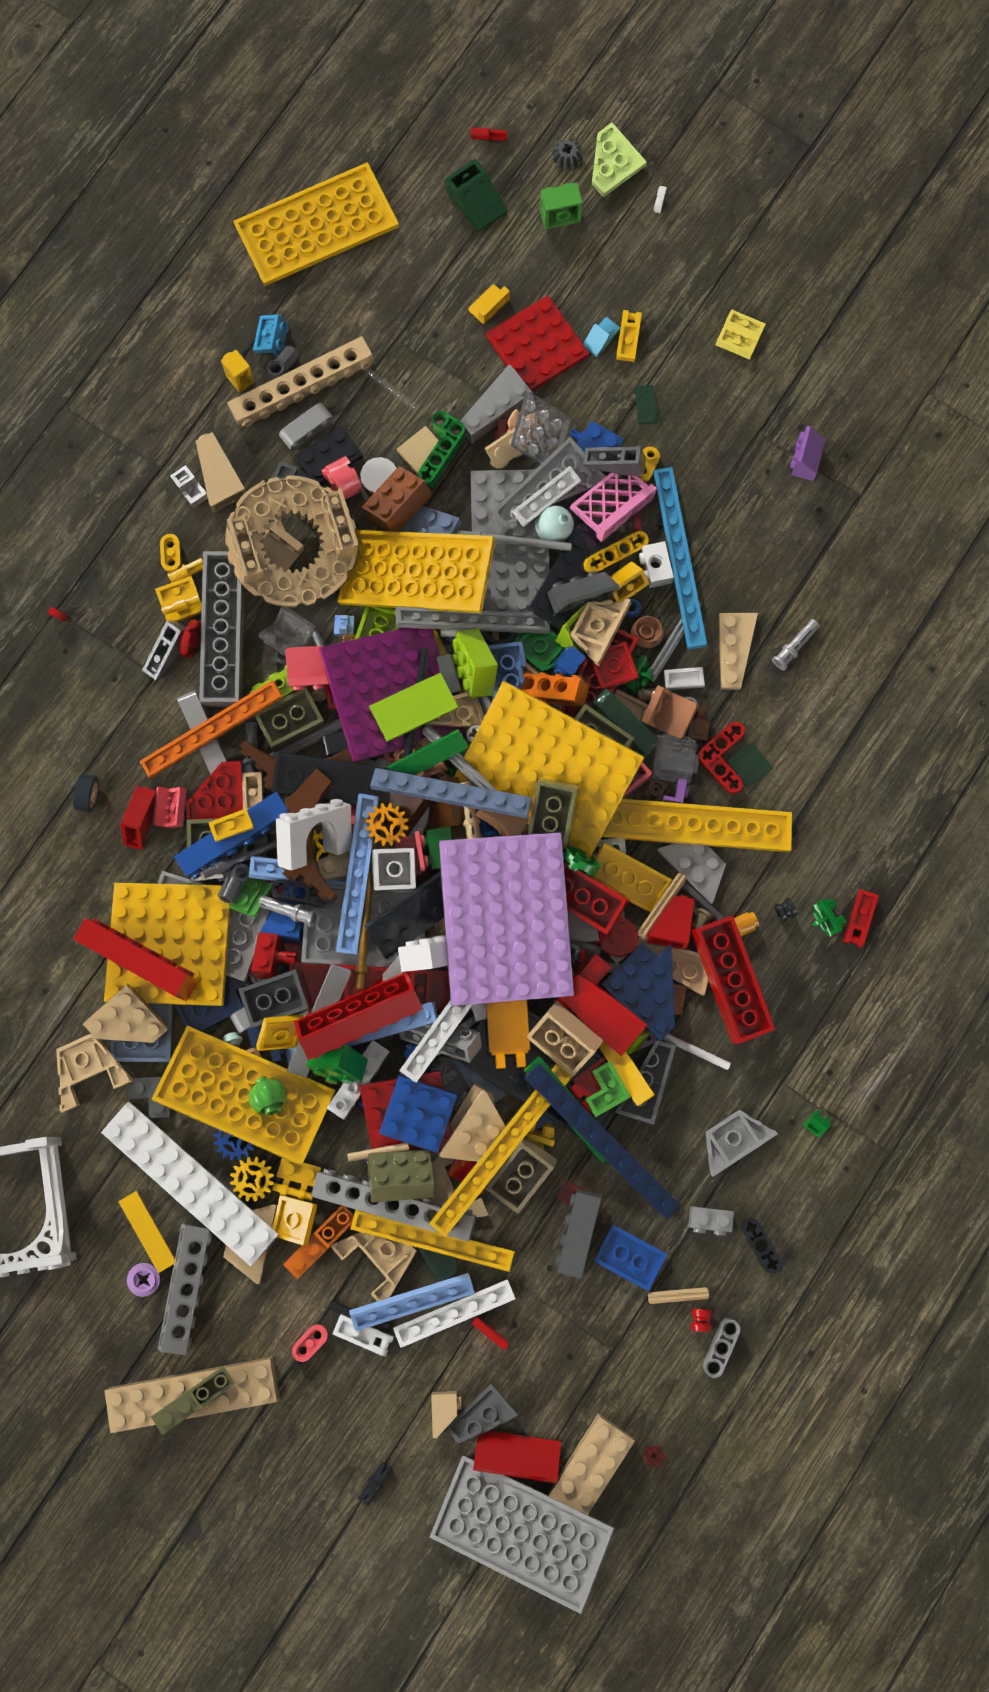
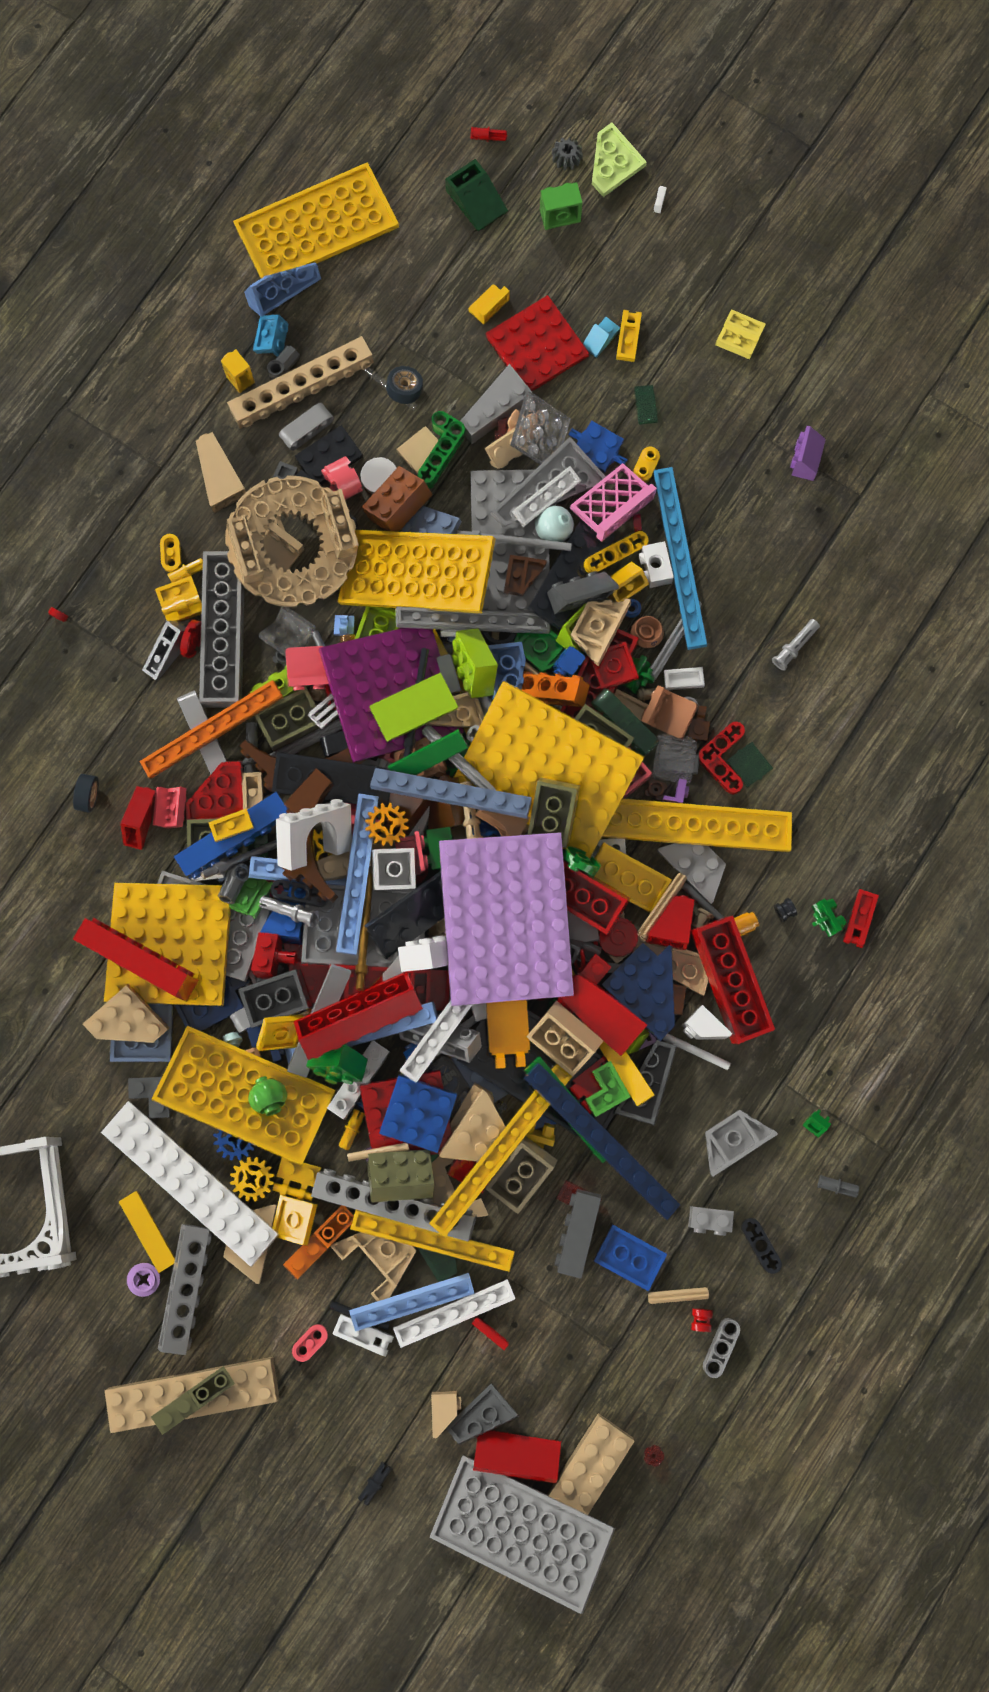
(82, 1061): tan wing -> none
(189, 486): light grey slope -> none
(279, 287): none -> medium blue wedge
(316, 719): none -> white tile
(351, 1129): none -> yellow axle
(404, 376): none -> black wheel
(522, 574): none -> reddish brown wing
(616, 460): dark grey slope -> none
(704, 1025): none -> white slope
(734, 645): tan wing -> none
(838, 1186): none -> dark grey axle

